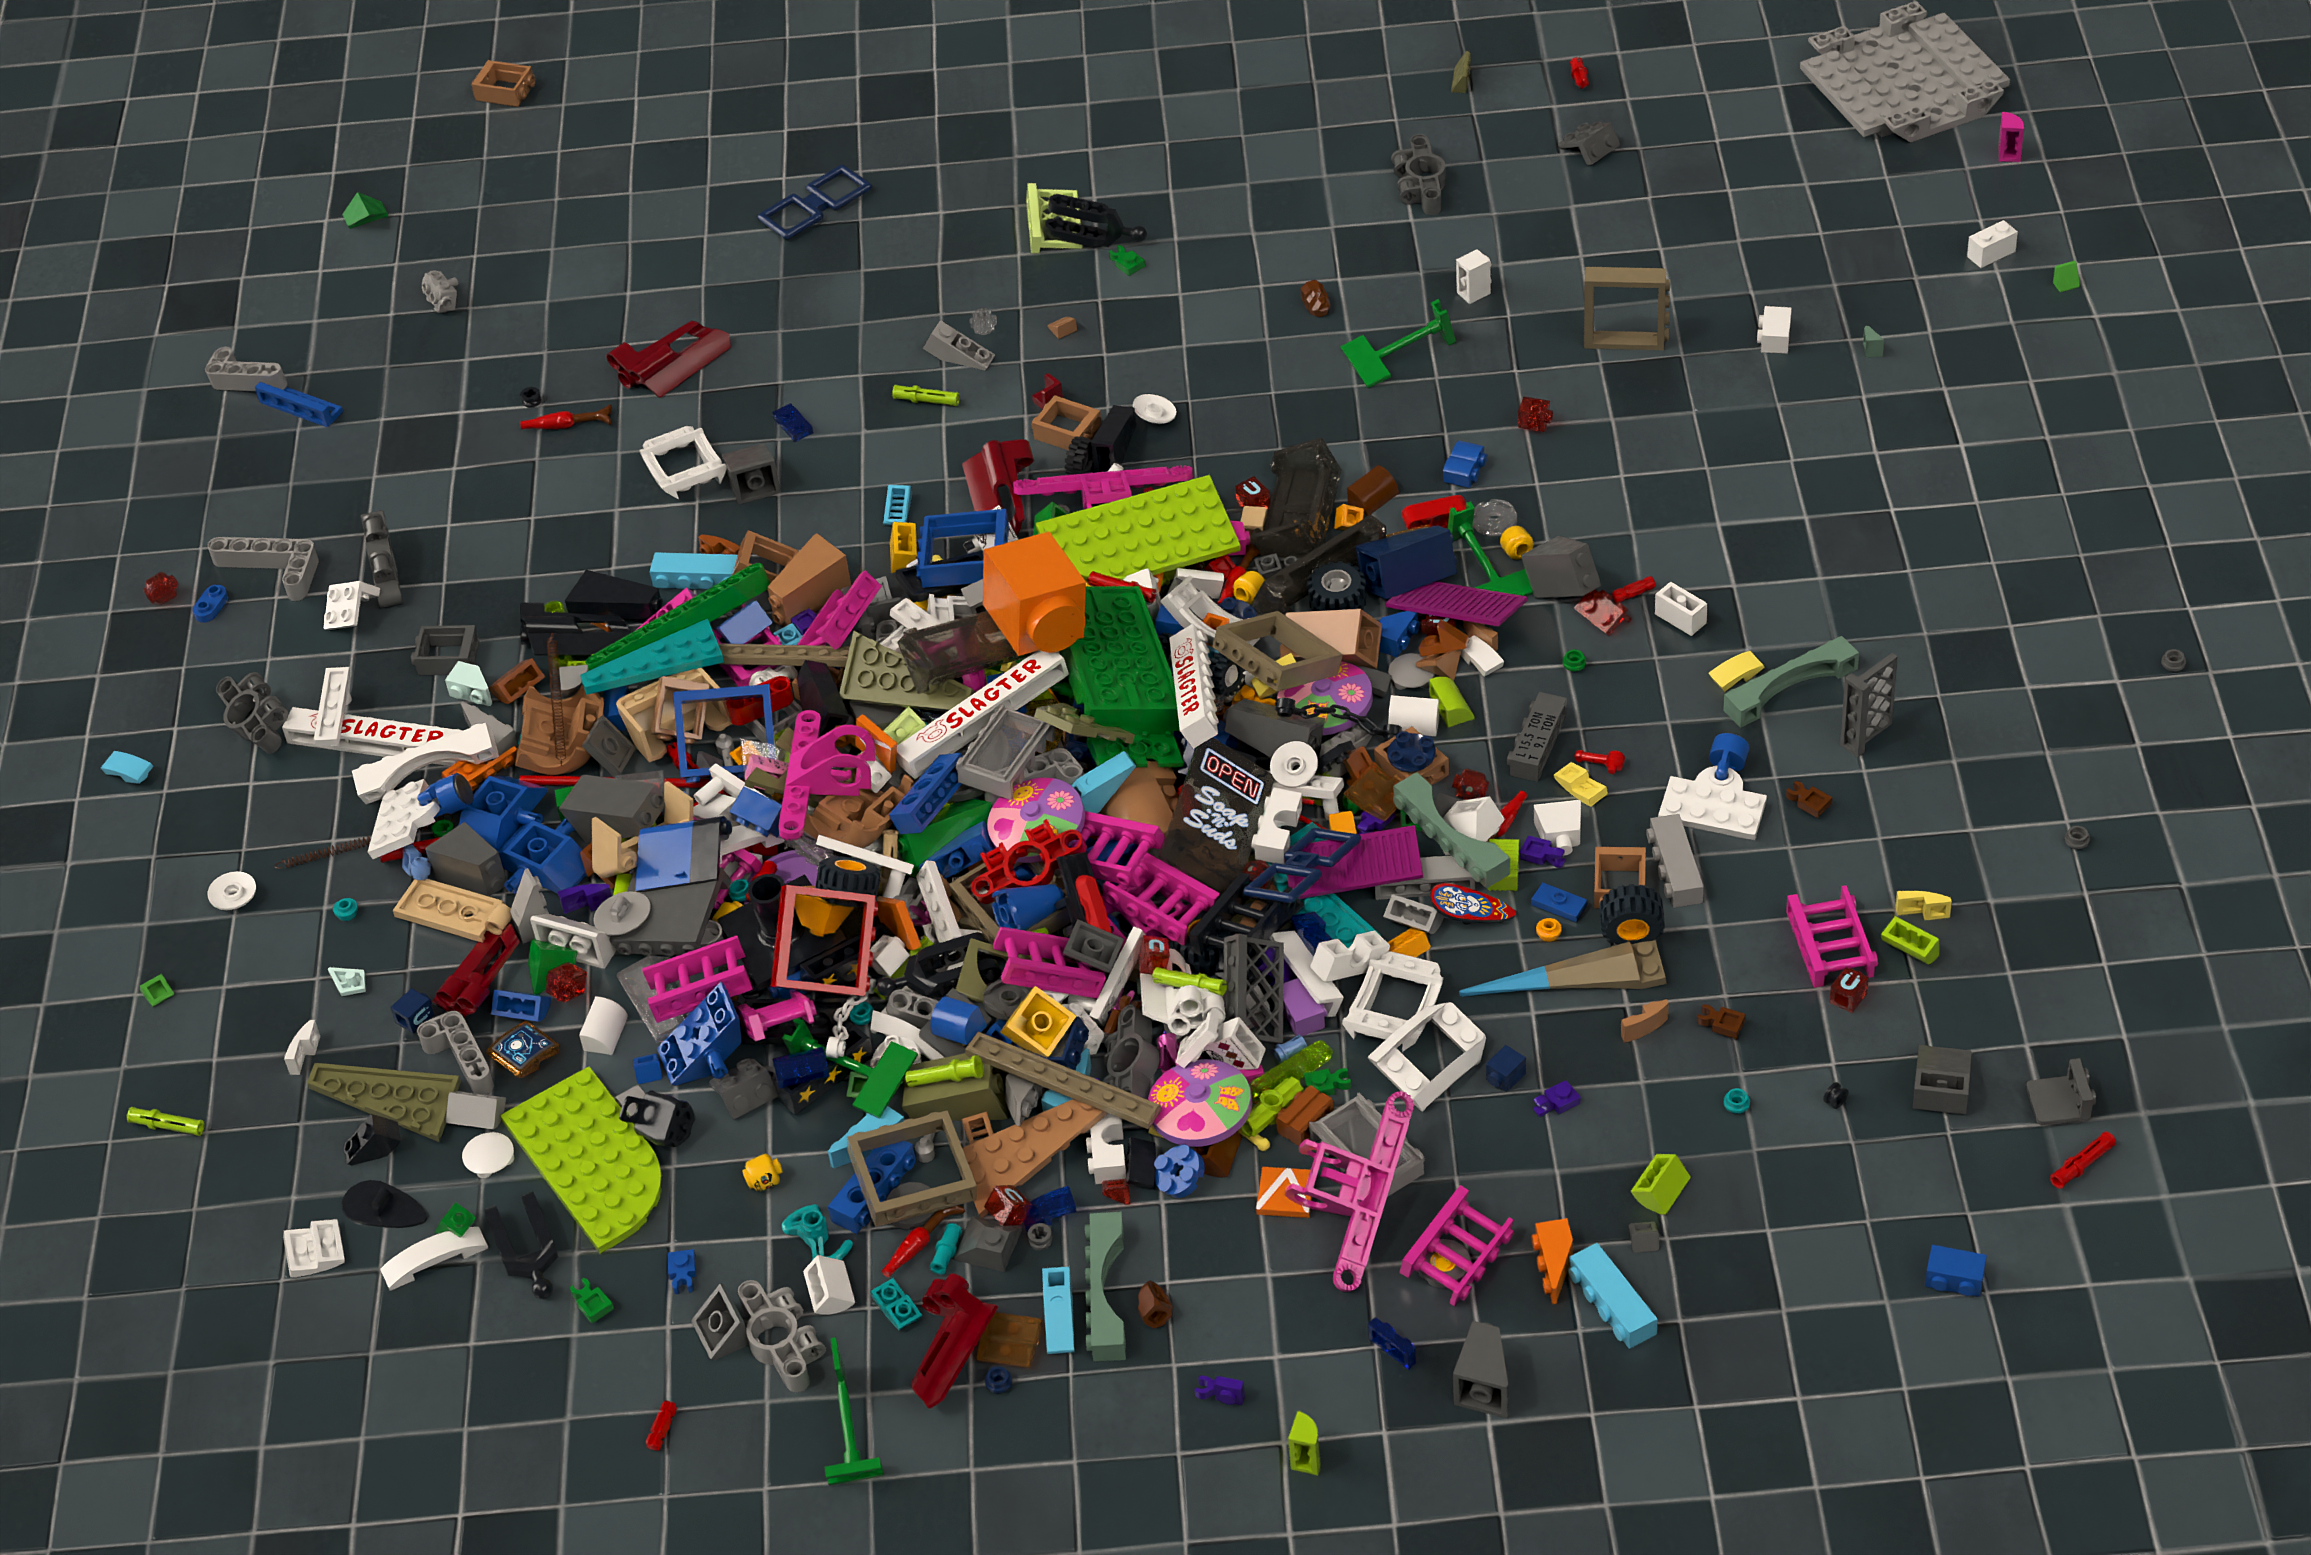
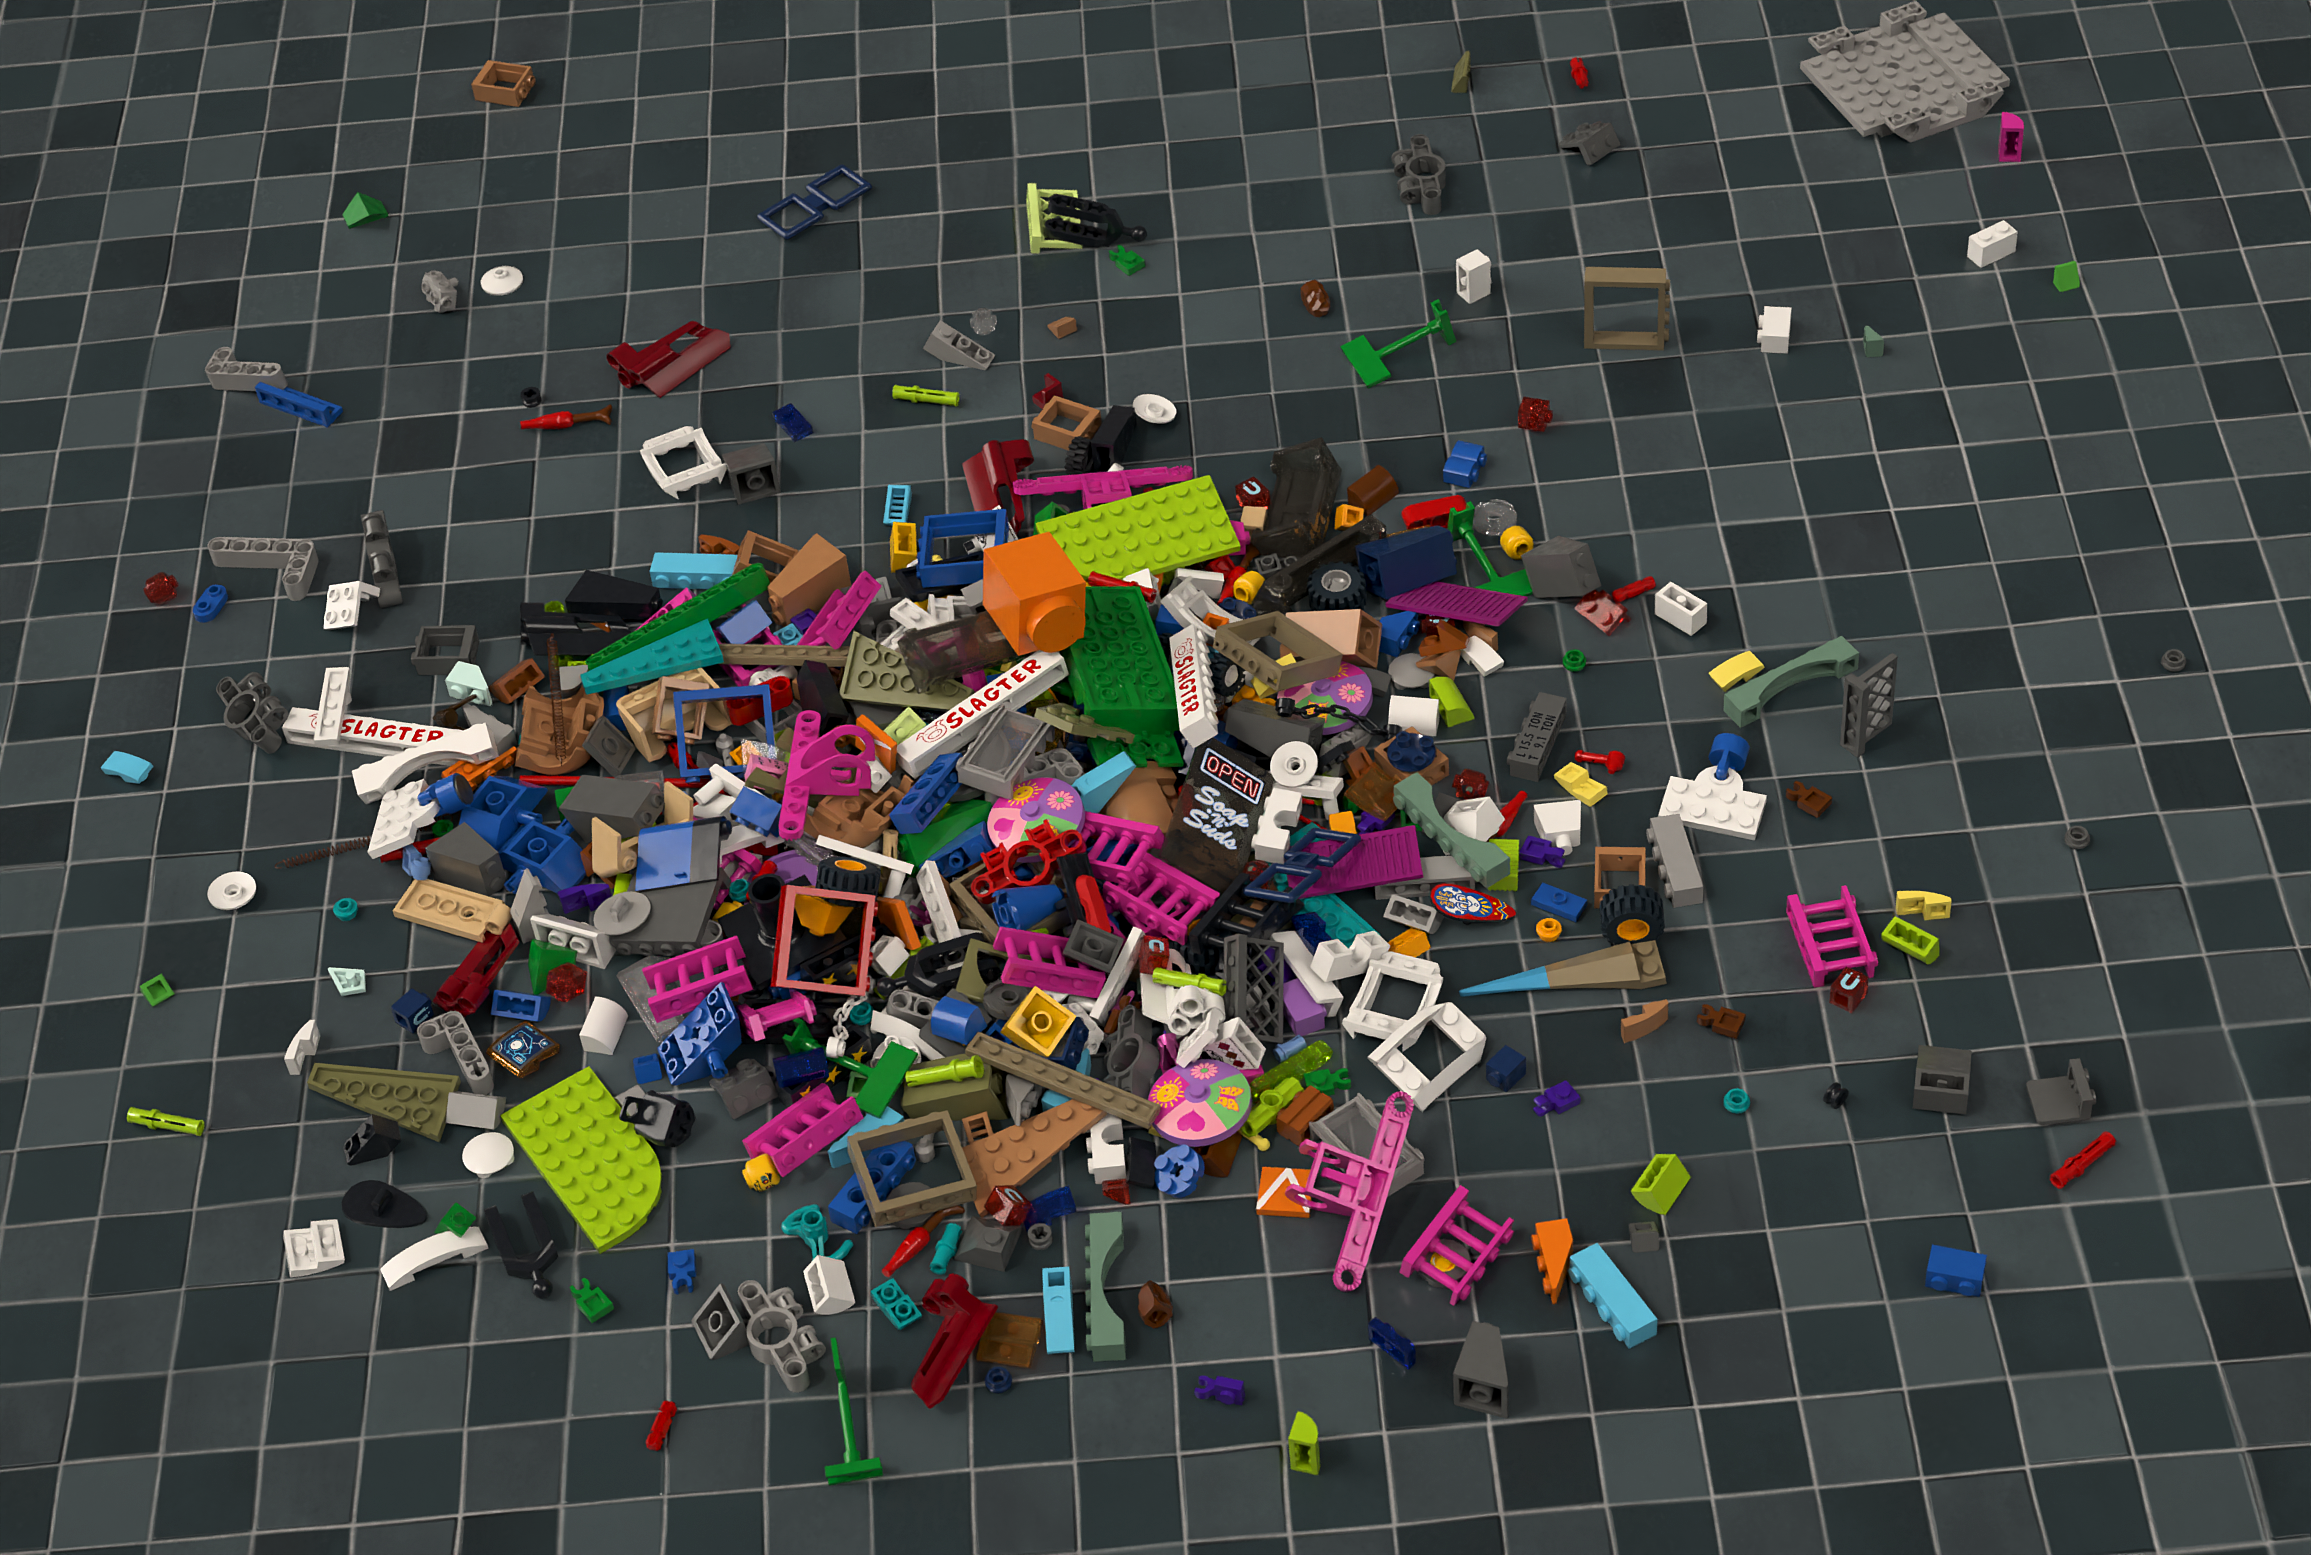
(449, 716): none -> dark brown plant
(501, 280): none -> white dish
(797, 1118): none -> dark pink fence

